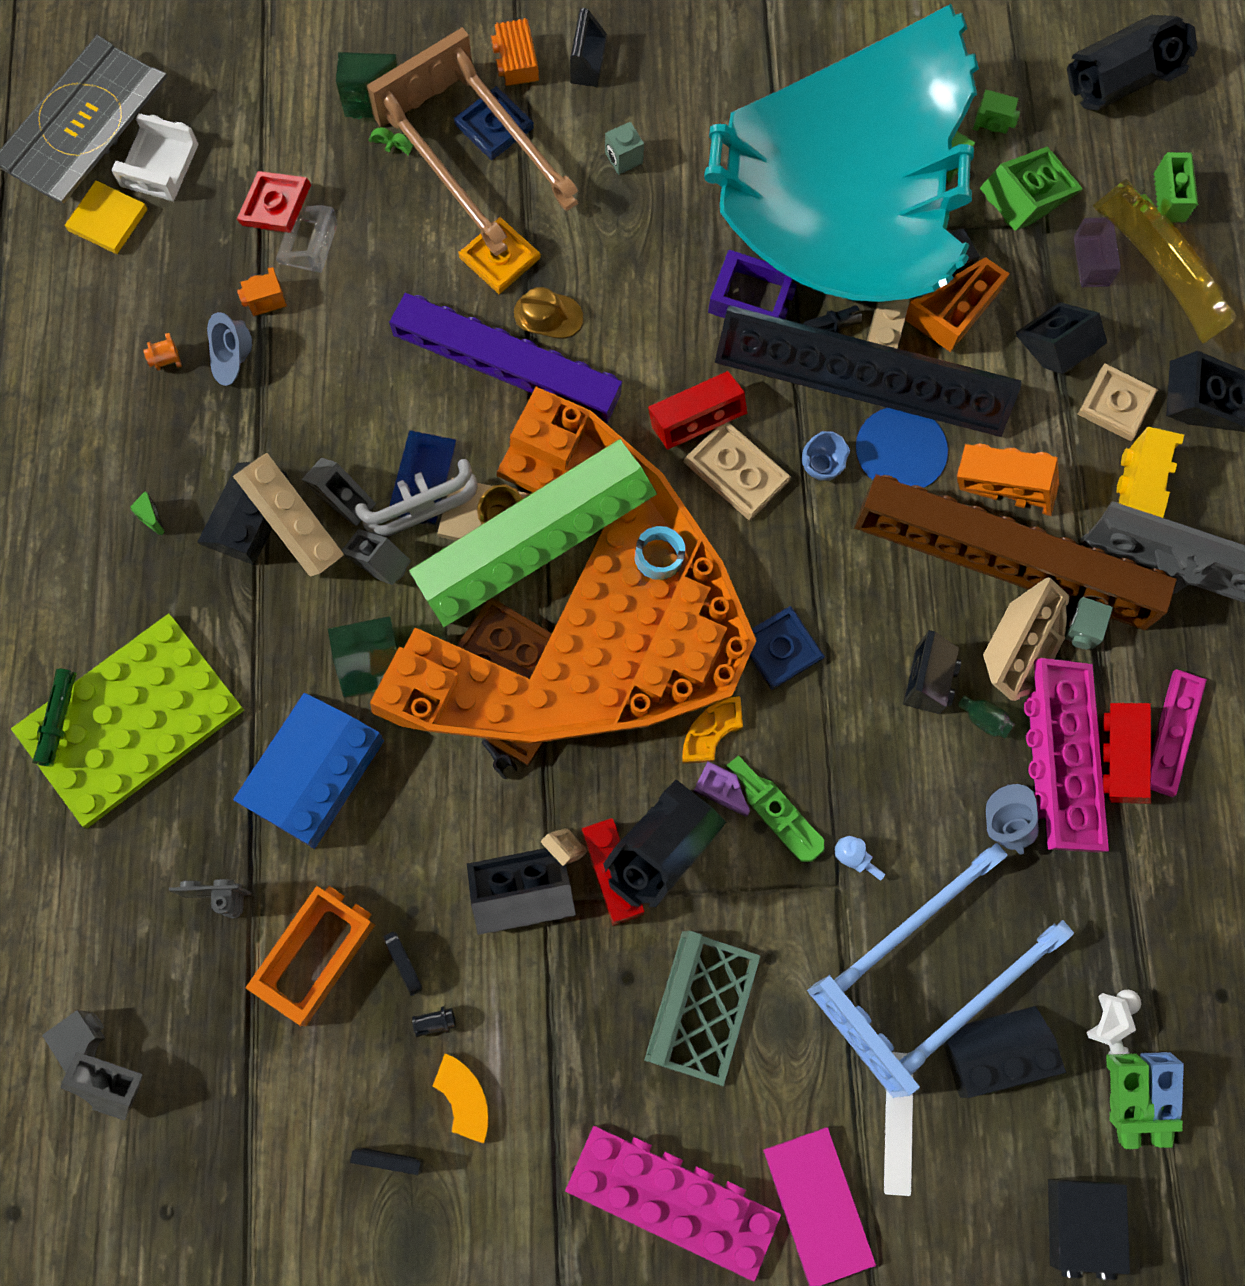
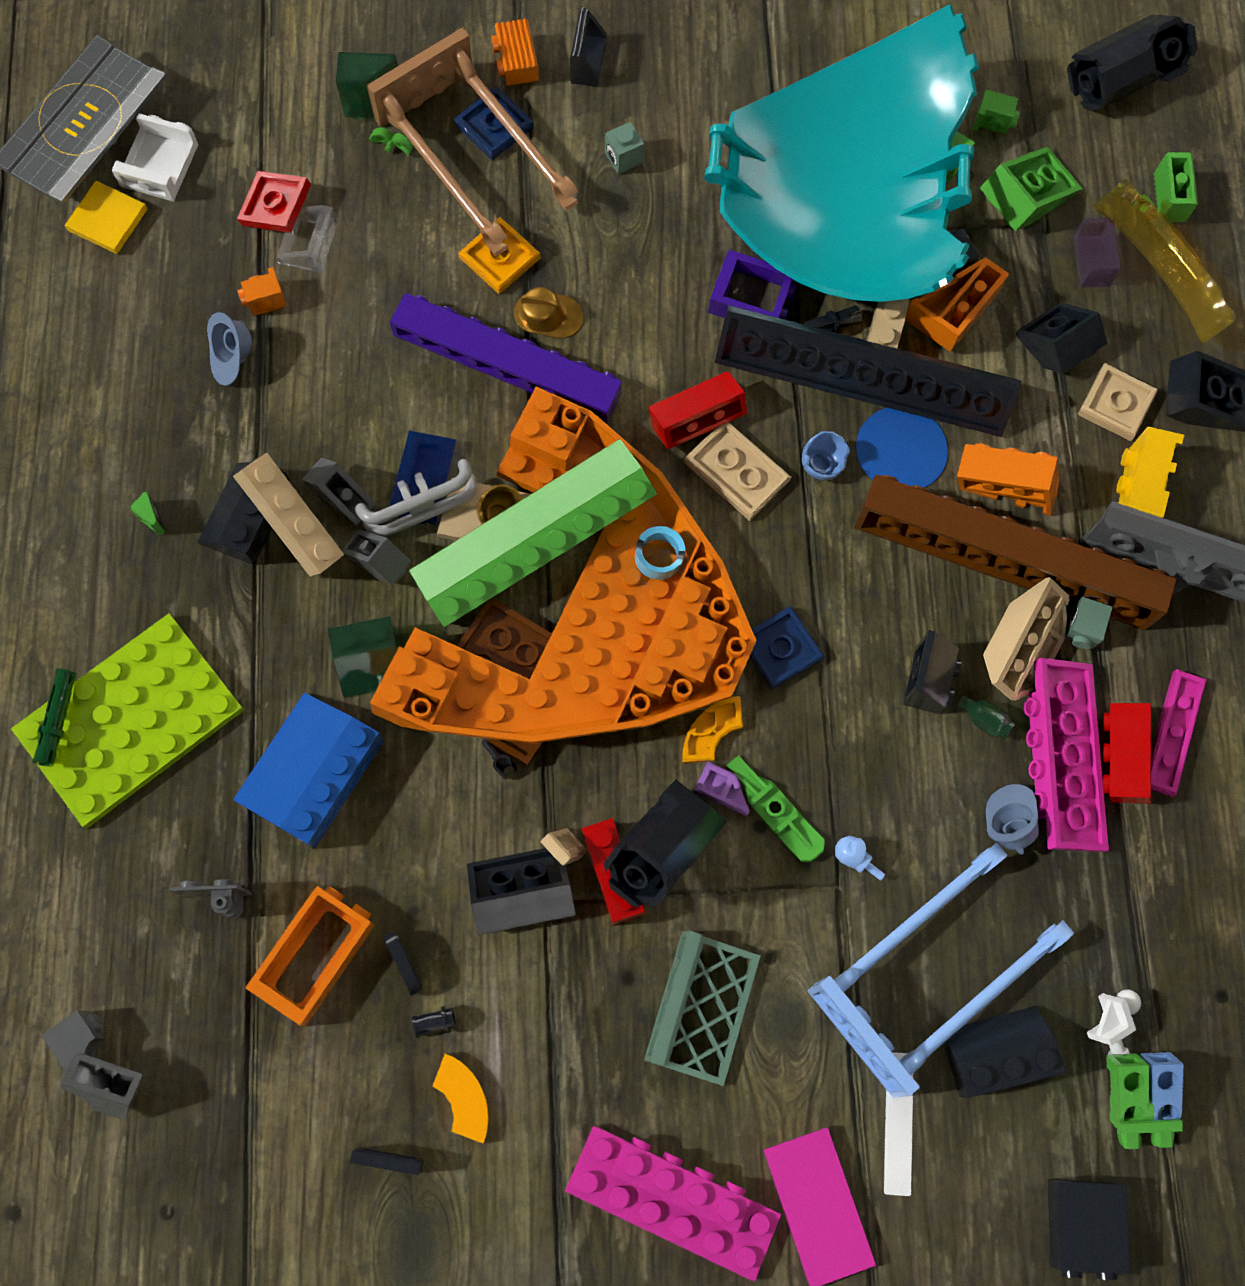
(162, 353): orange brick -> none

